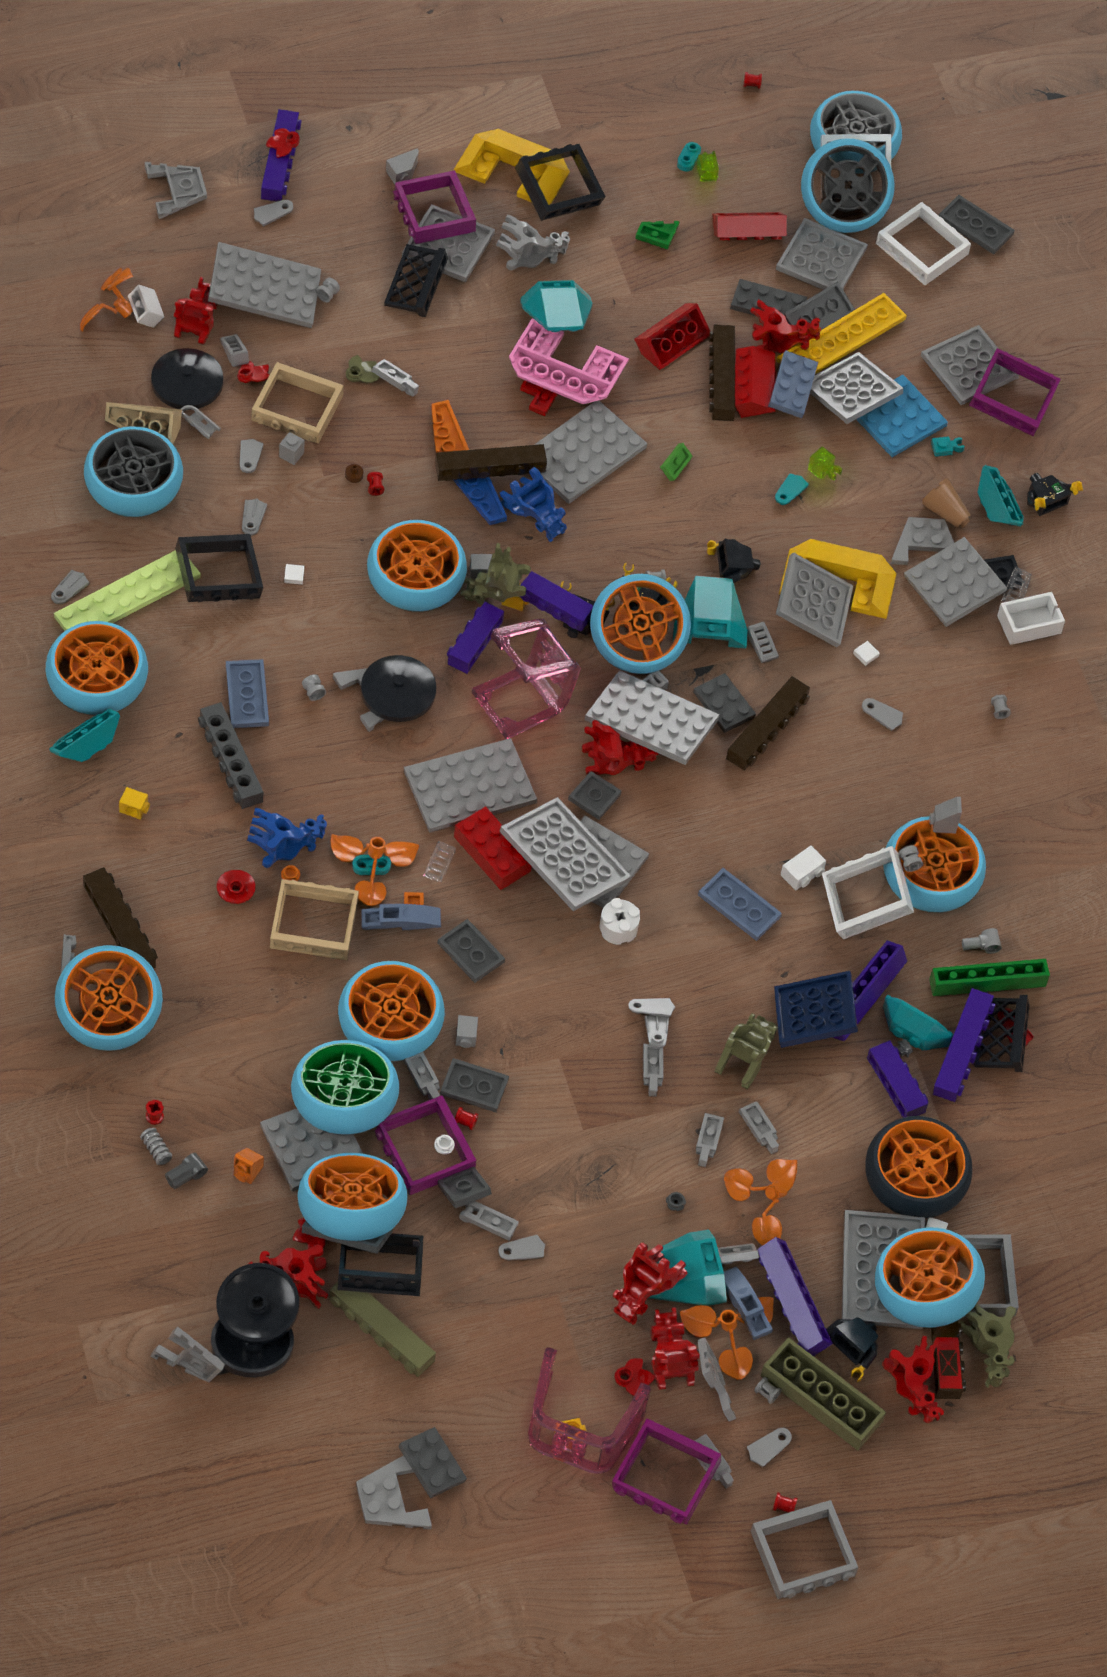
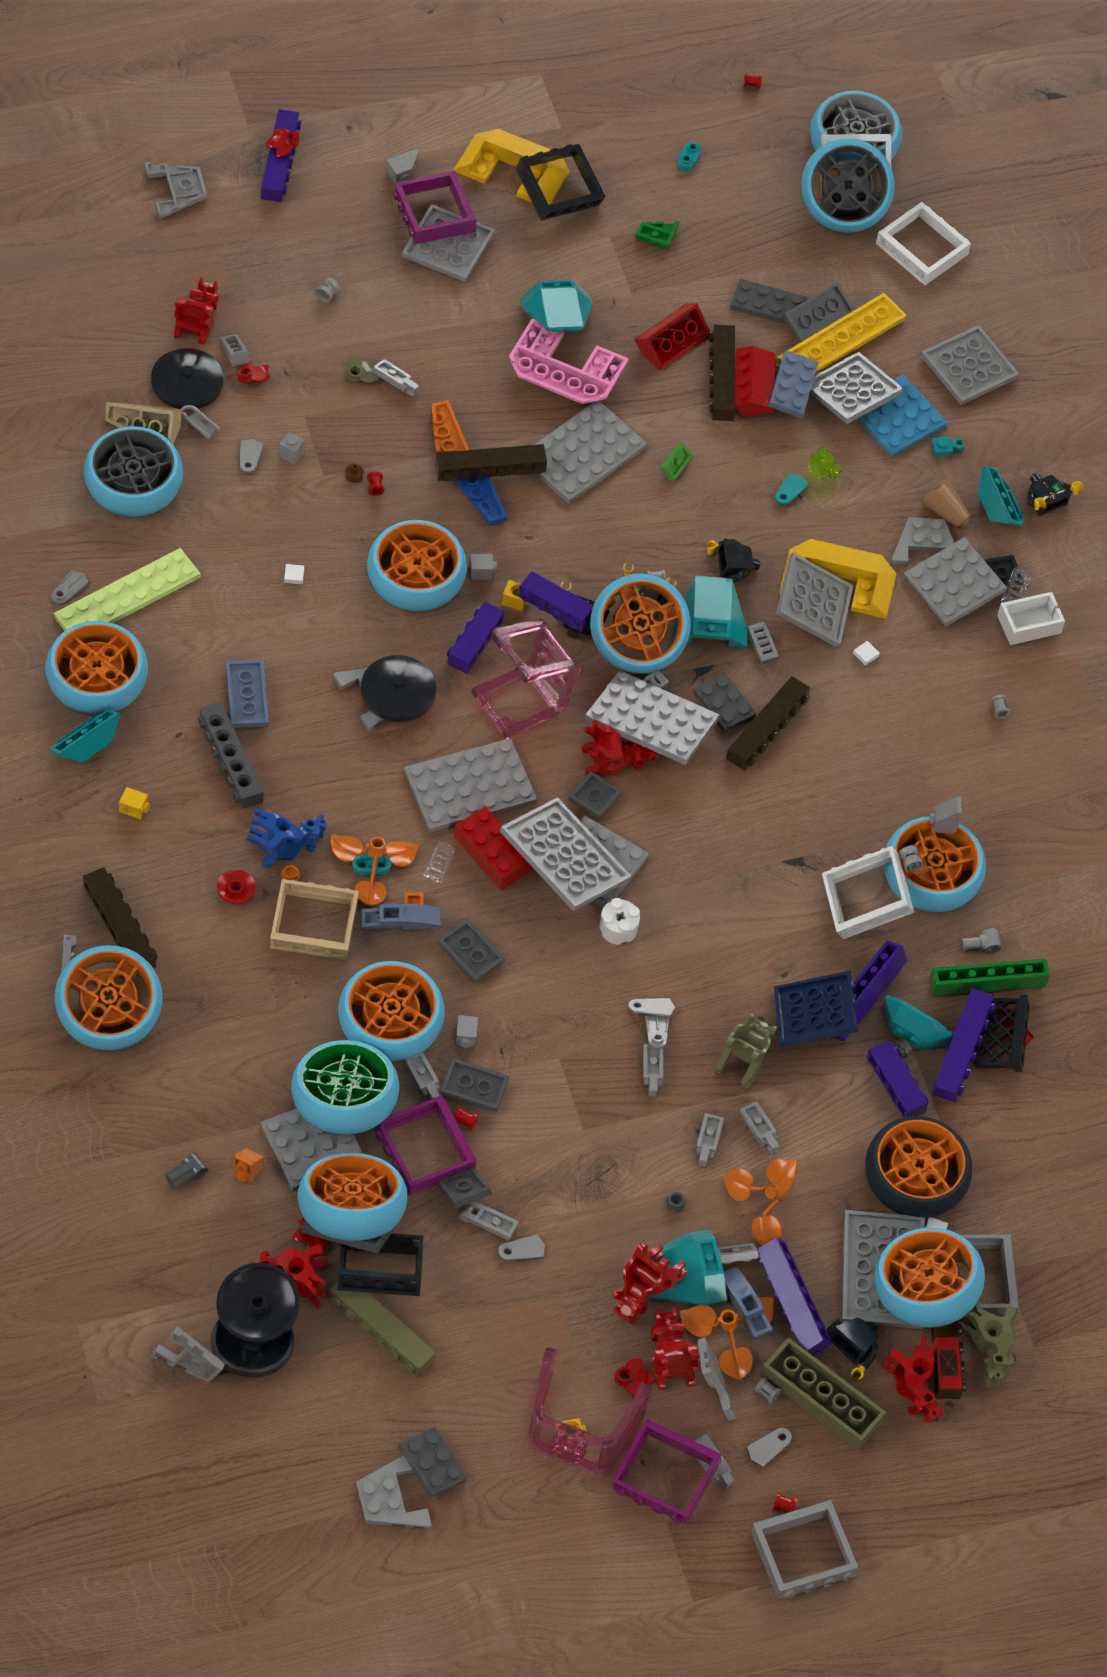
(121, 304): orange plant -> none
(146, 306): white brick -> none
(154, 1112): red bush -> none
(156, 1146): light grey piece -> none
(218, 543): black window -> none
(253, 515): light grey piece -> none
(264, 285): light grey plate -> none
(272, 212): light grey piece -> none
(306, 381): tan window -> none
(313, 686): light grey wheel -> none
(430, 280): black fence -> none
(444, 1144): white plate -> none
(499, 581): olive animal -> none
(530, 247): light grey animal -> none
(535, 500): blue animal -> none
(542, 398): red plate -> none
(707, 167): clear neon green brick -> none
(739, 904): sand blue plate -> none
(750, 225): red slope -> none
(778, 334): red animal -> none
(803, 868): white brick -> none
(821, 255): light grey plate -> none
(883, 713): light grey piece -> none
(976, 224): dark grey plate -> none
(1004, 412): magenta window -> none

